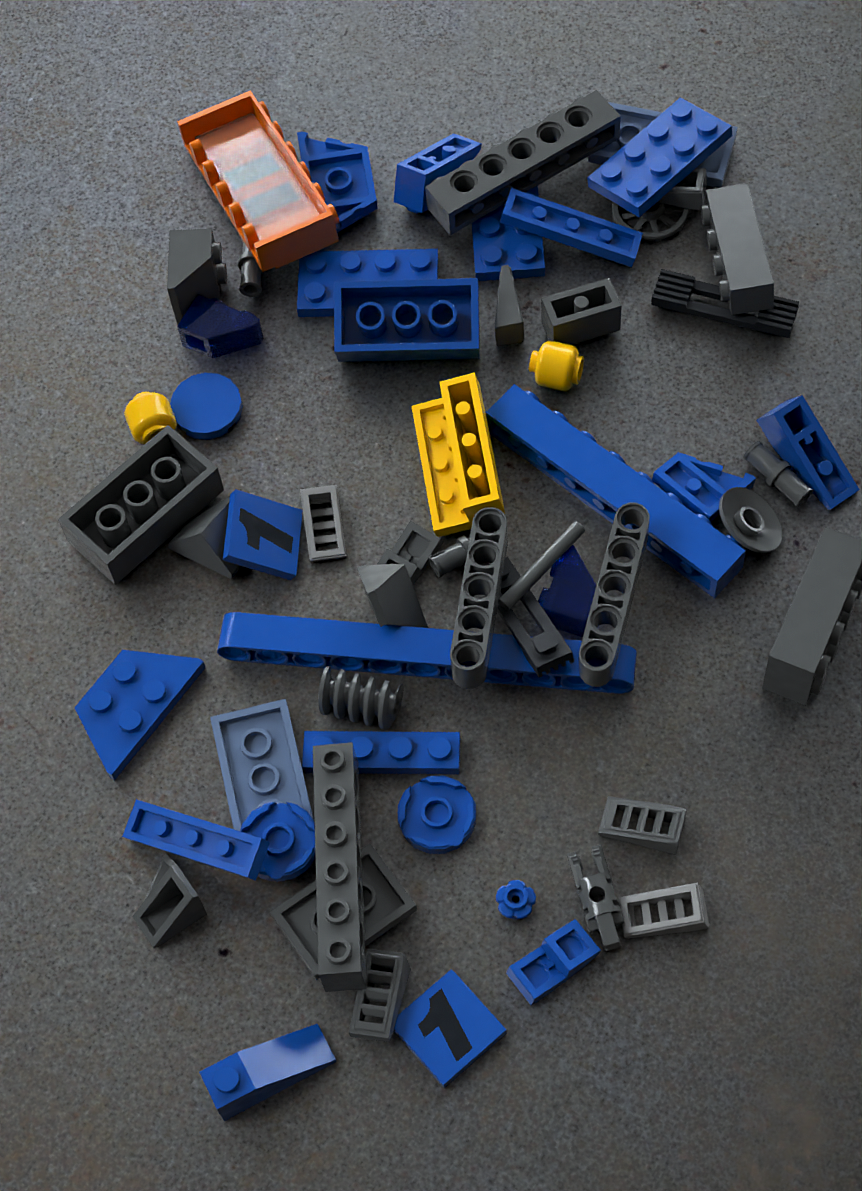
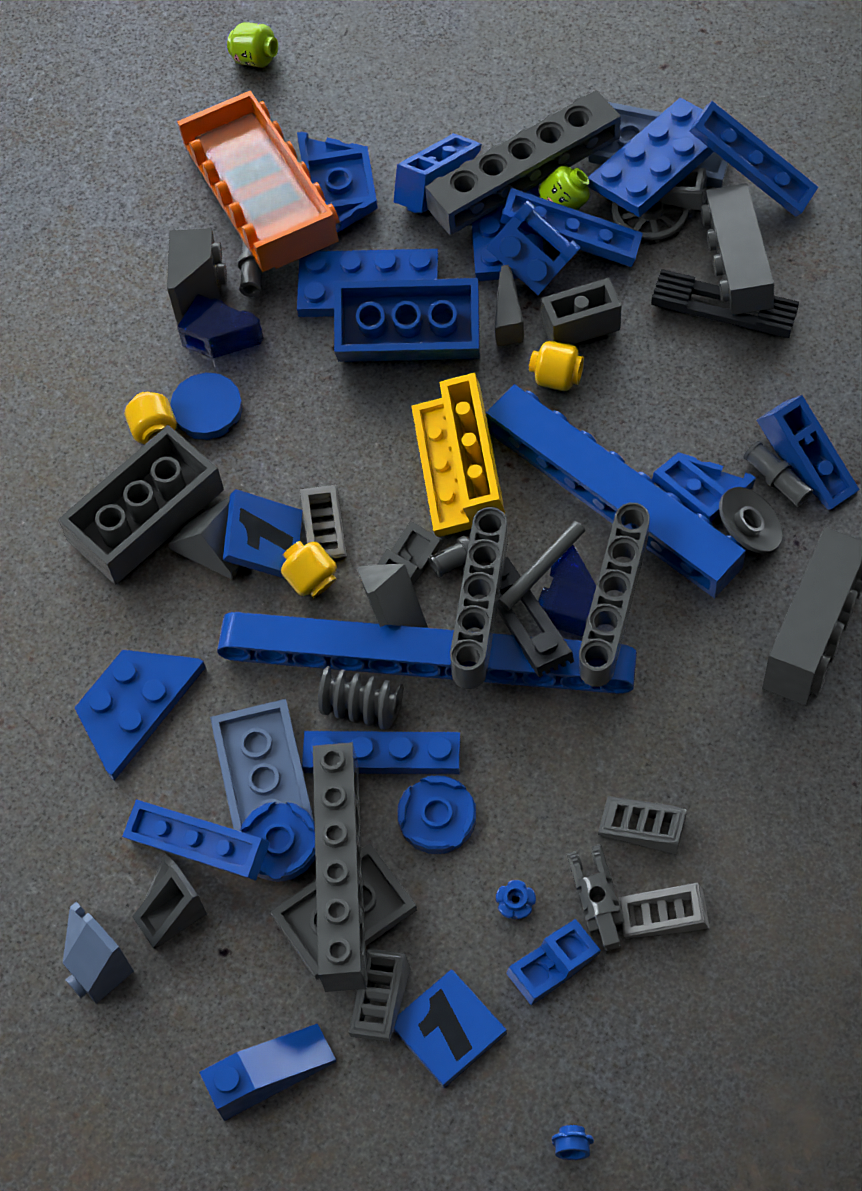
(92, 957): none -> sand blue slope
(252, 44): none -> lime head
(308, 568): none -> yellow head
(525, 257): none -> blue plate
(566, 187): none -> lime head
(572, 1143): none -> blue plate
(753, 158): none -> blue plate

